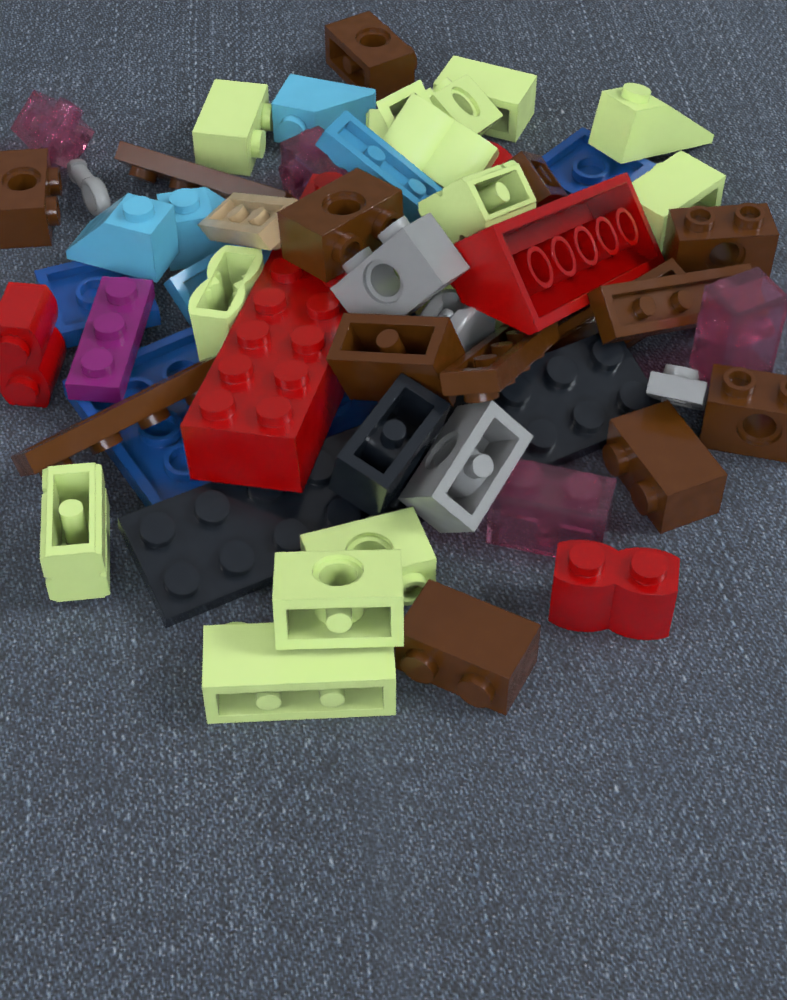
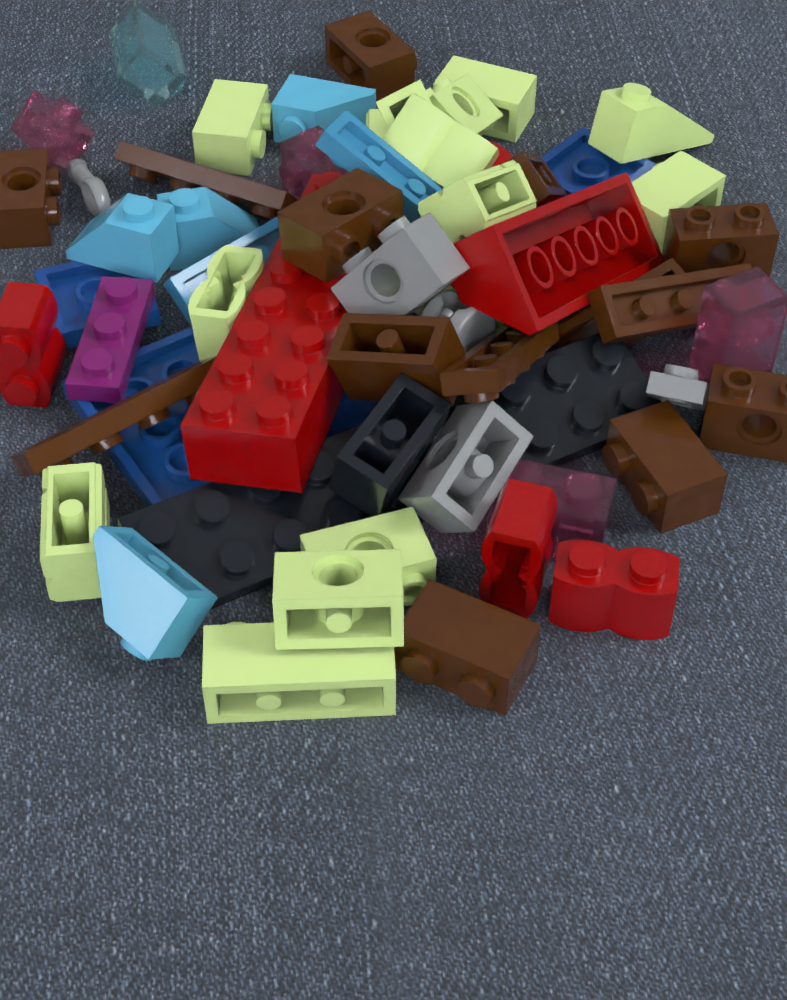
(147, 54): none -> clear light blue brick
(147, 595): none -> medium azure slope
(246, 221): tan plate -> none
(518, 546): none -> red brick

